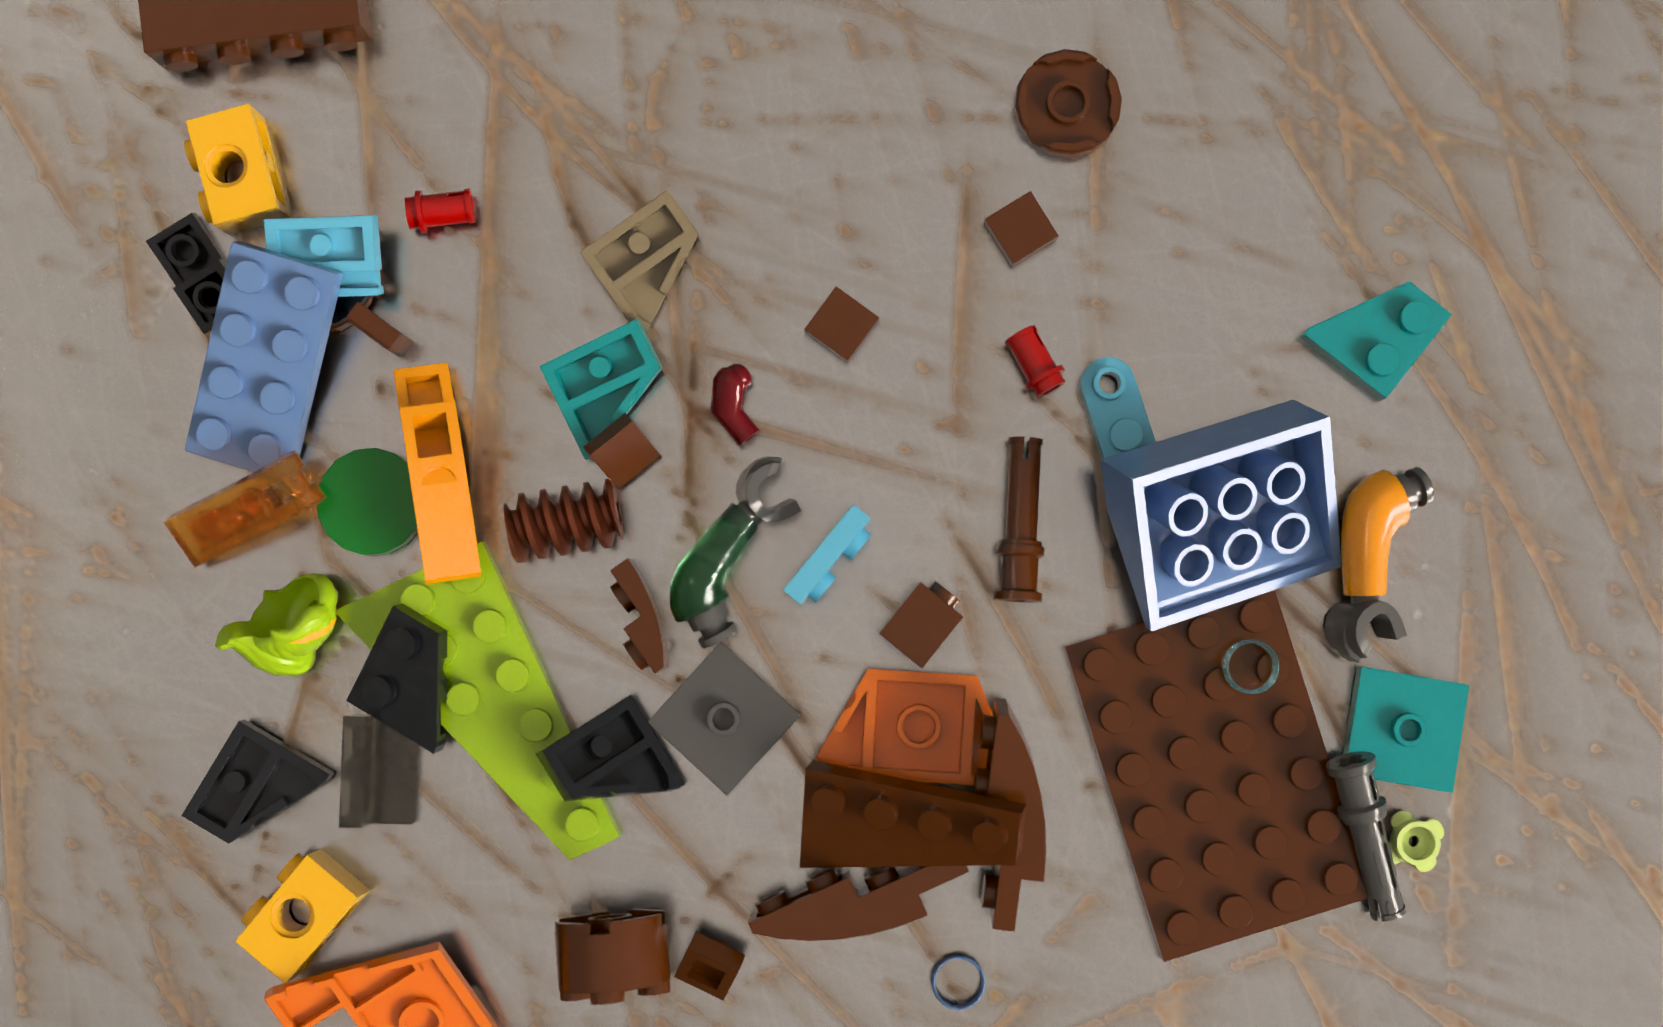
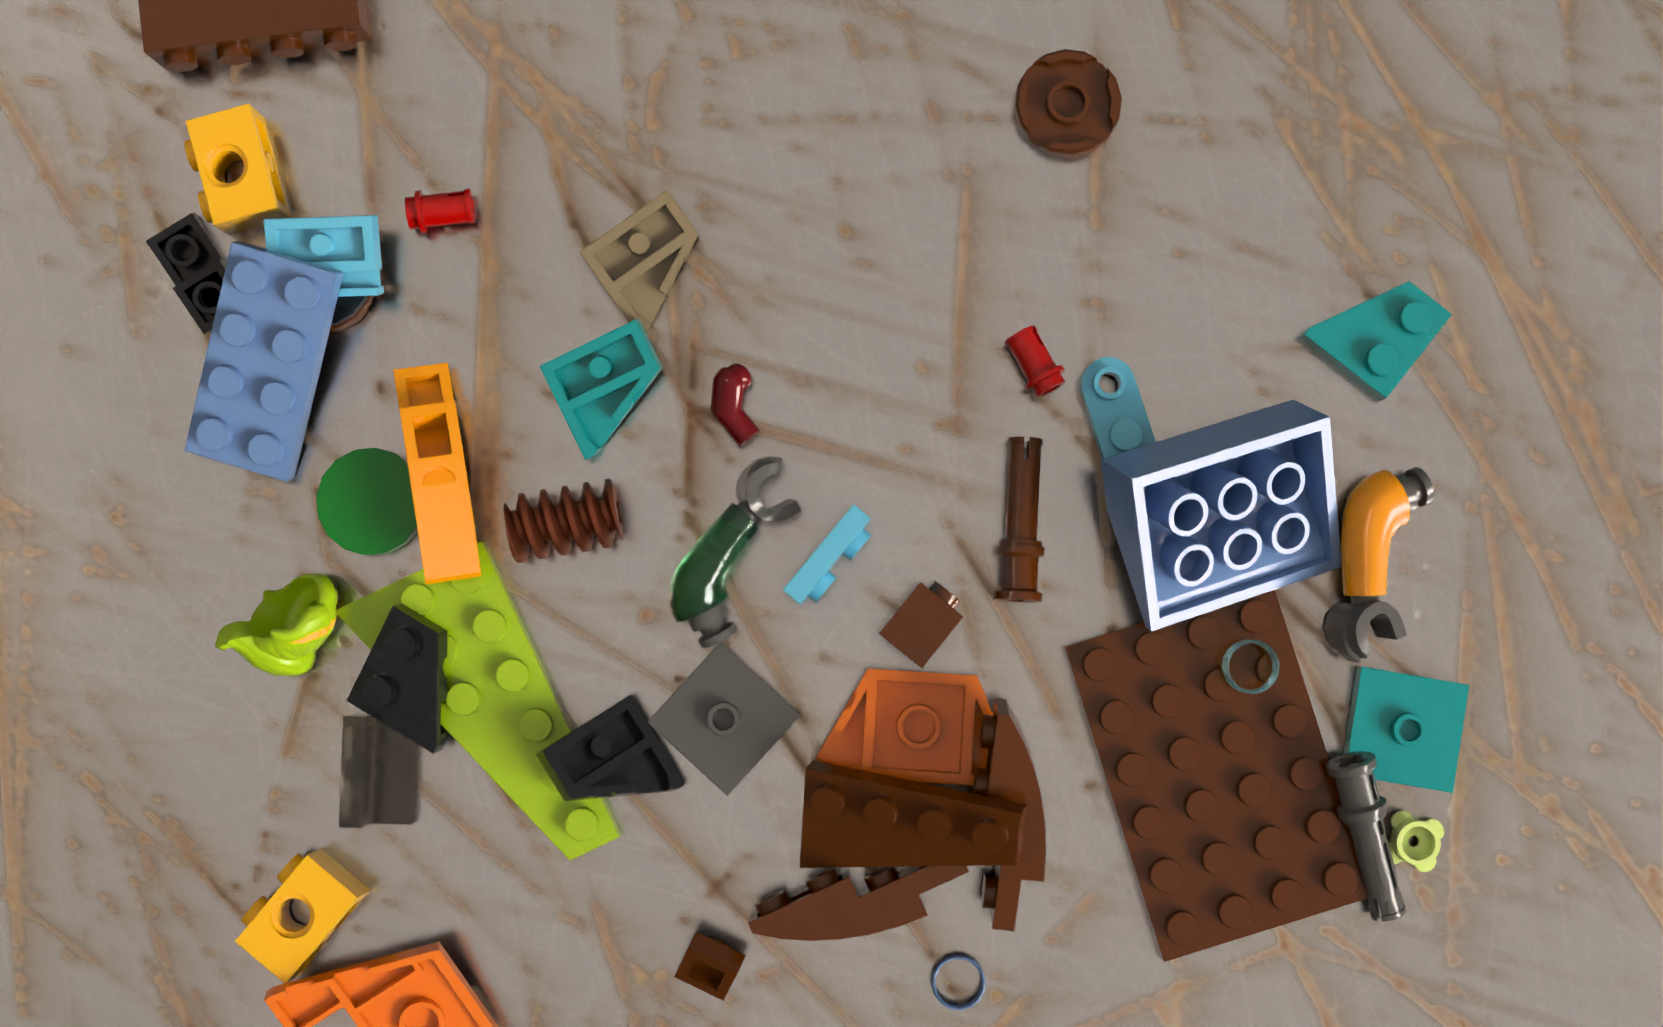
(243, 510): clear orange plate -> none
(251, 783): black wing -> none
(379, 329): reddish brown tile -> none
(612, 954): reddish brown brick -> none
(621, 451): reddish brown tile -> none
(646, 634): reddish brown slope -> none
(841, 324): reddish brown tile -> none
(1021, 229): reddish brown tile -> none

